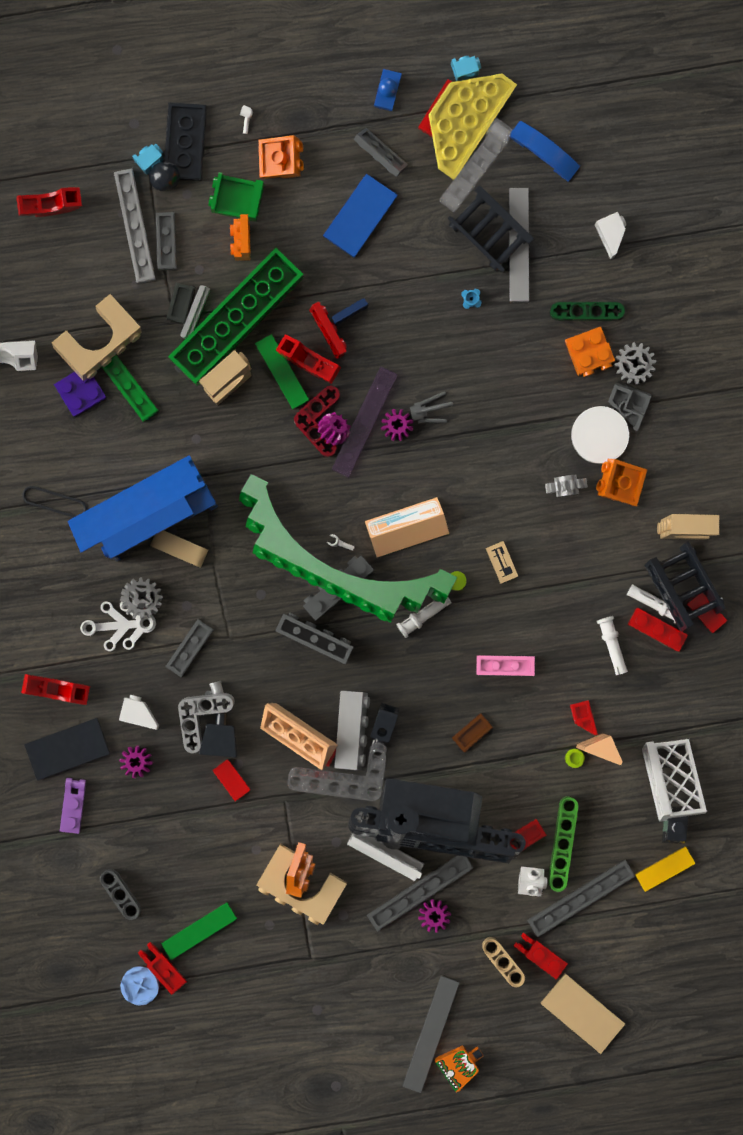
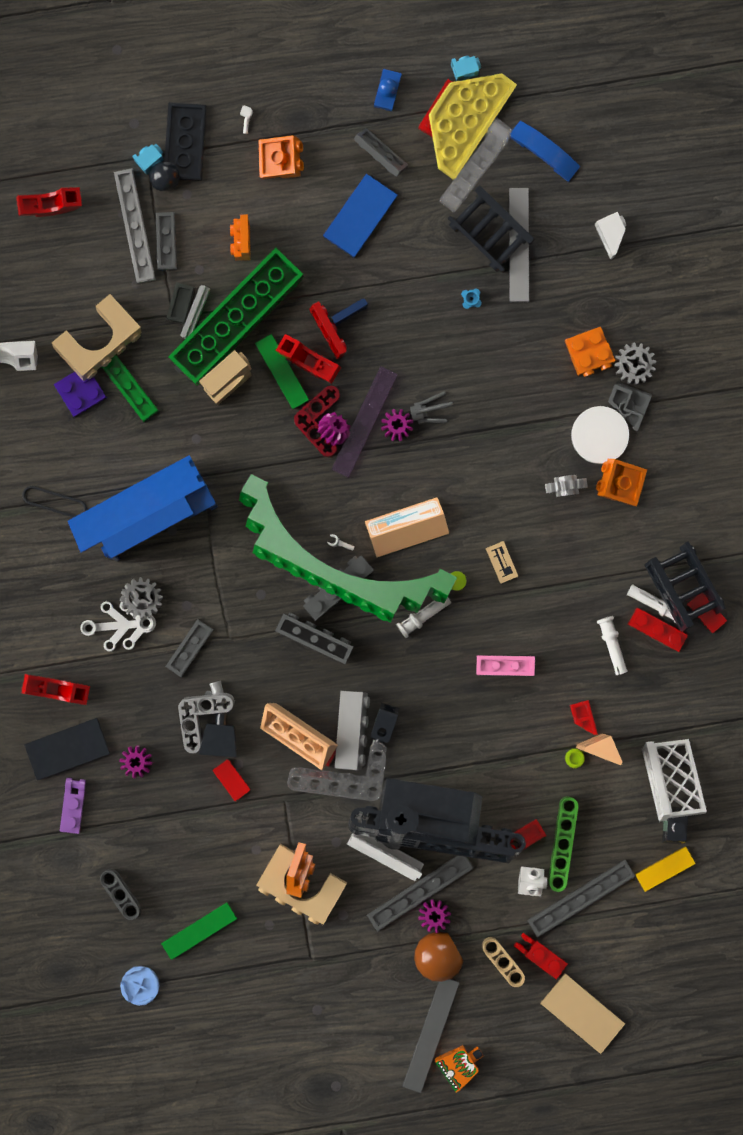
(137, 713): white slope -> none
(163, 969): red hinge -> none
(179, 548): tan beam -> none
(236, 197): green panel -> none
(437, 957): none -> dark orange cylinder
(472, 732): reddish brown tile -> none
(587, 314): dark green beam -> none
(688, 526): tan arch -> none

